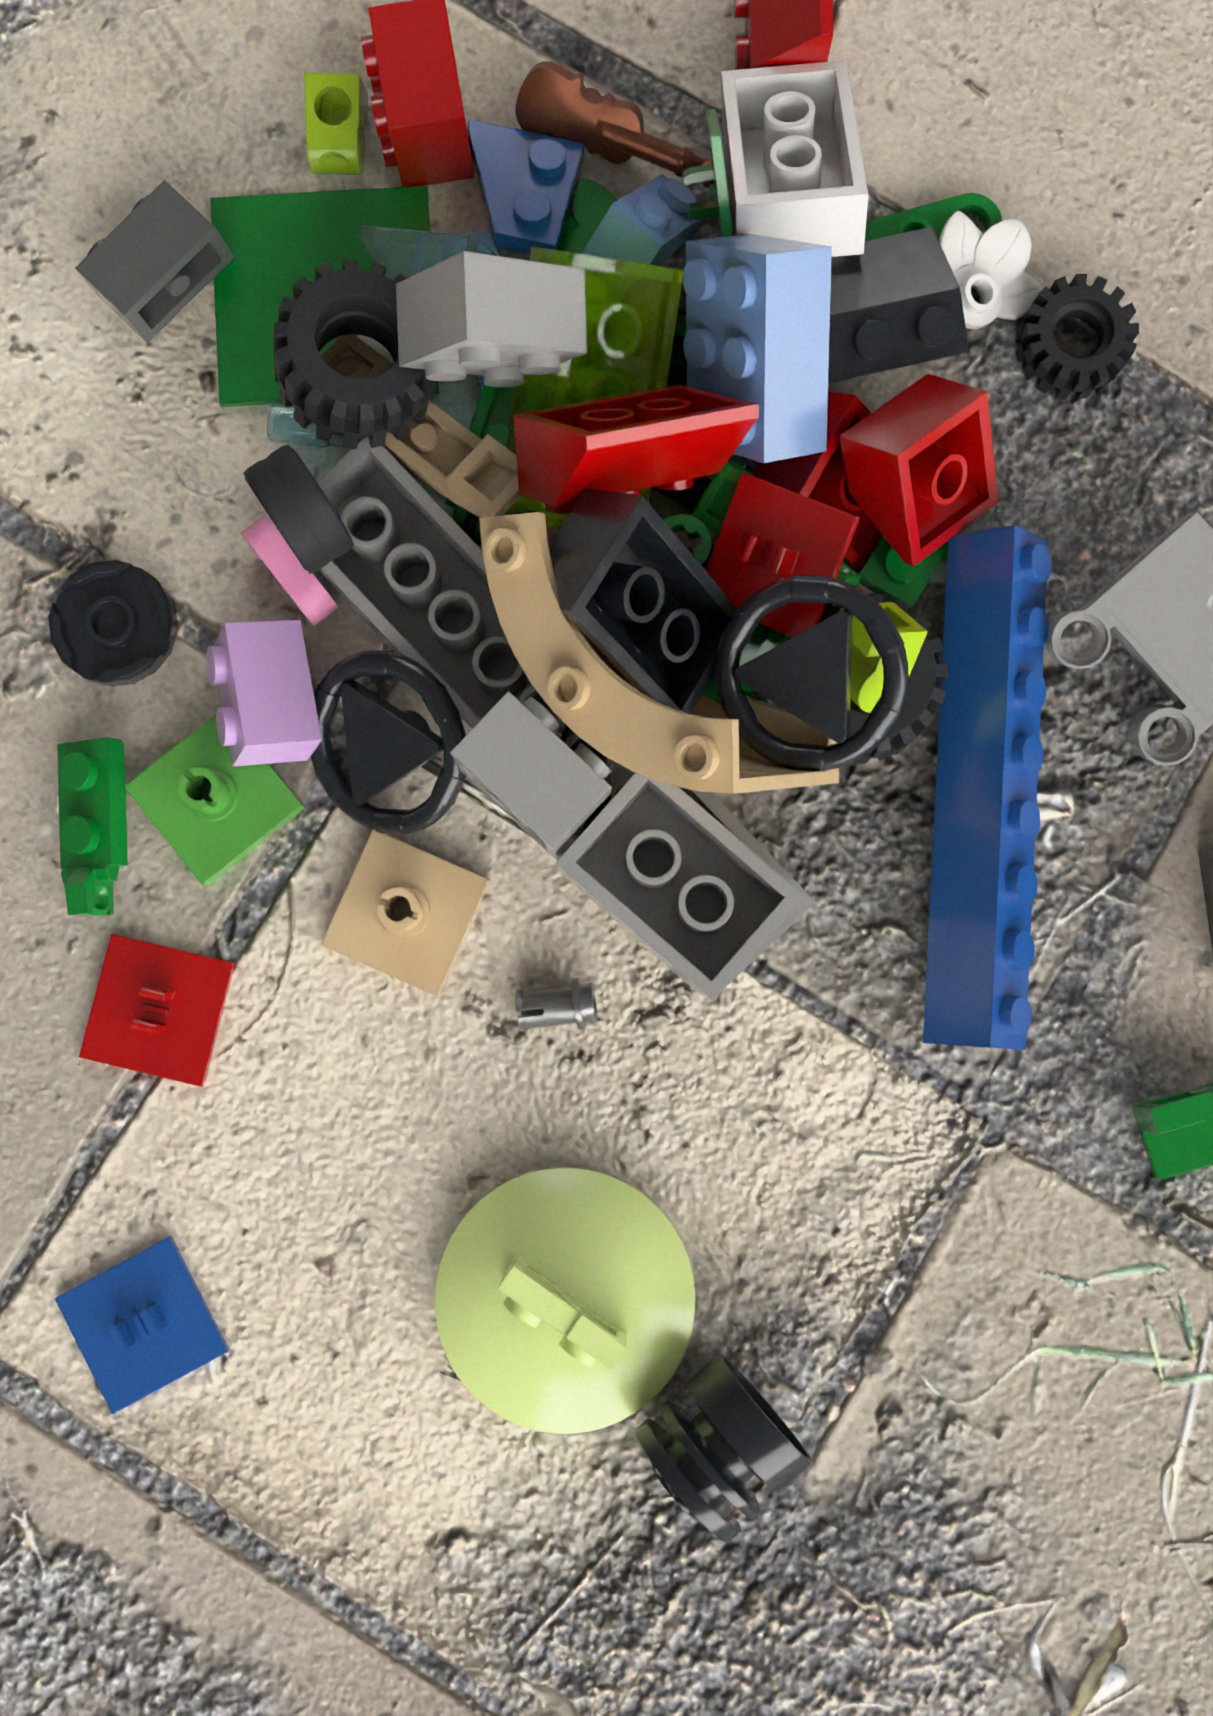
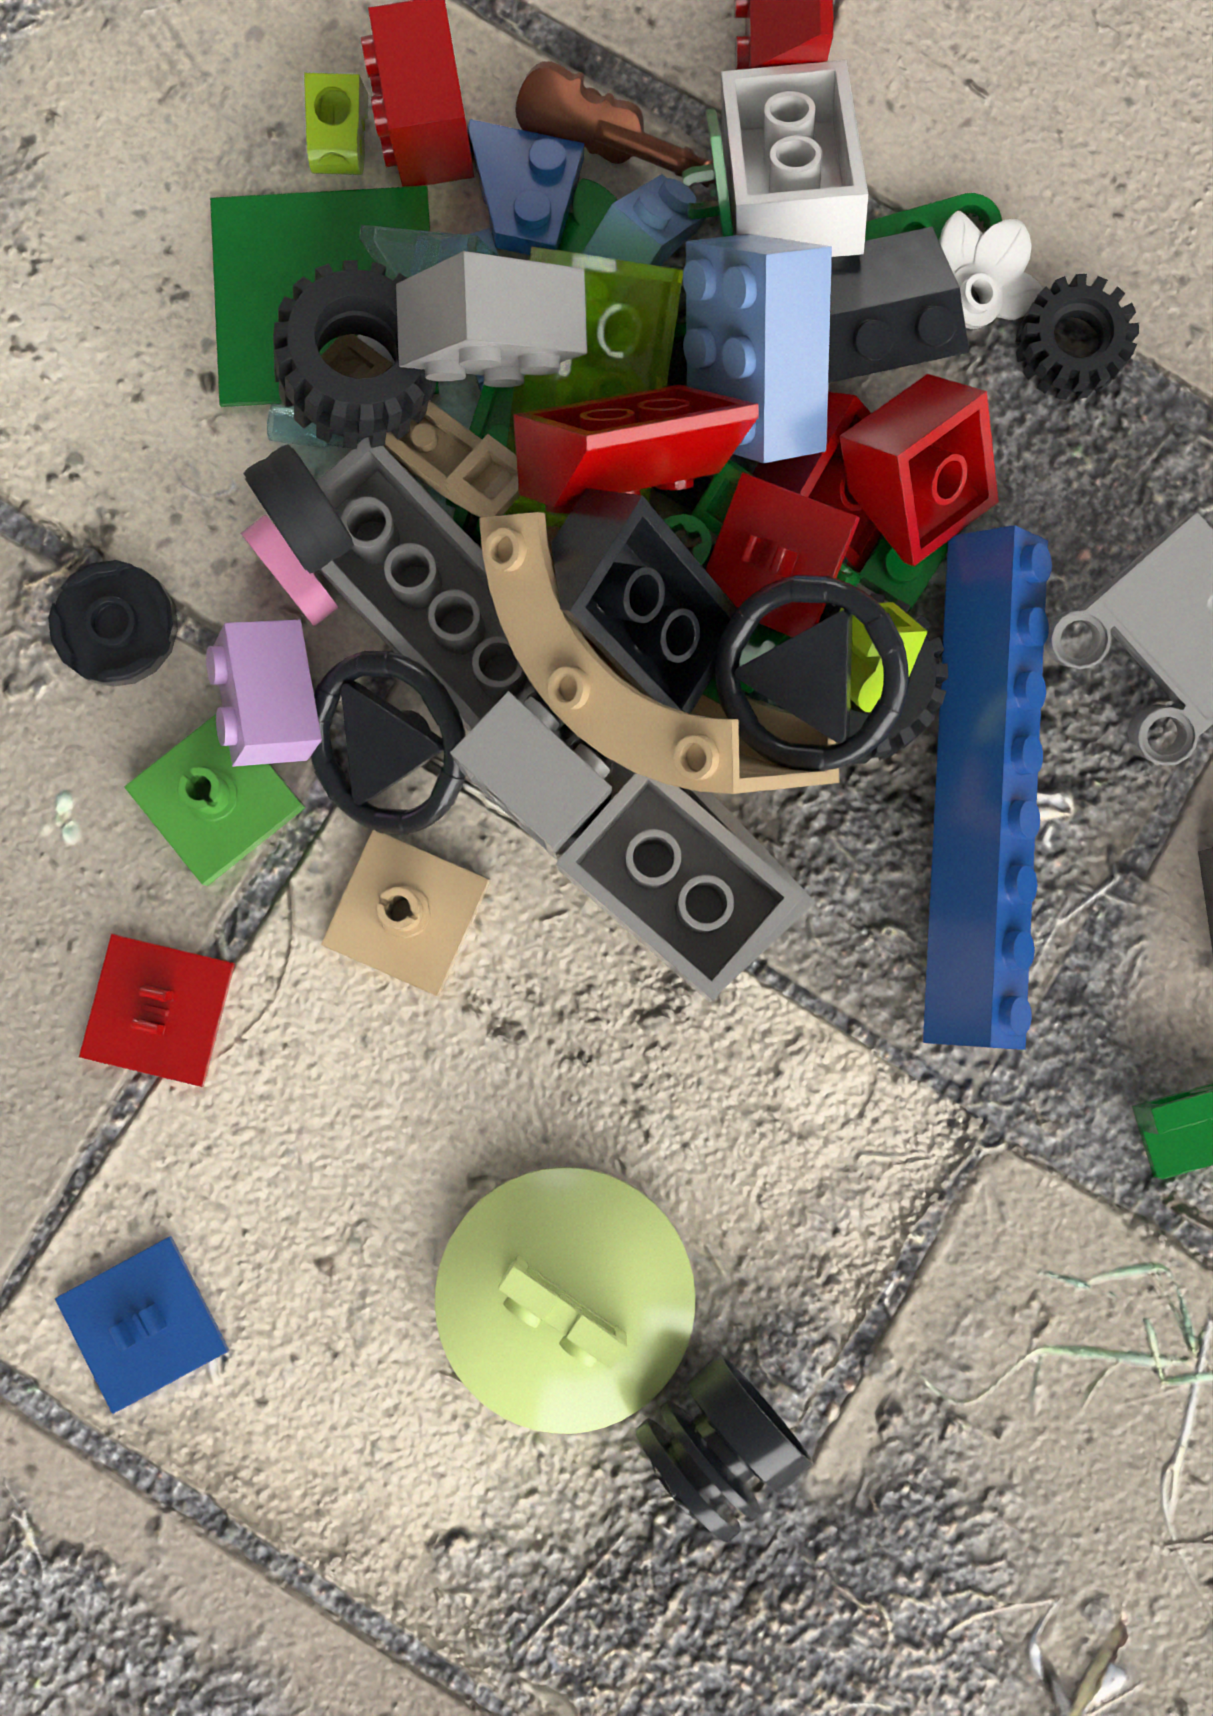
(91, 823): green hinge -> none
(155, 261): dark grey brick -> none
(557, 1006): flat silver pin -> none

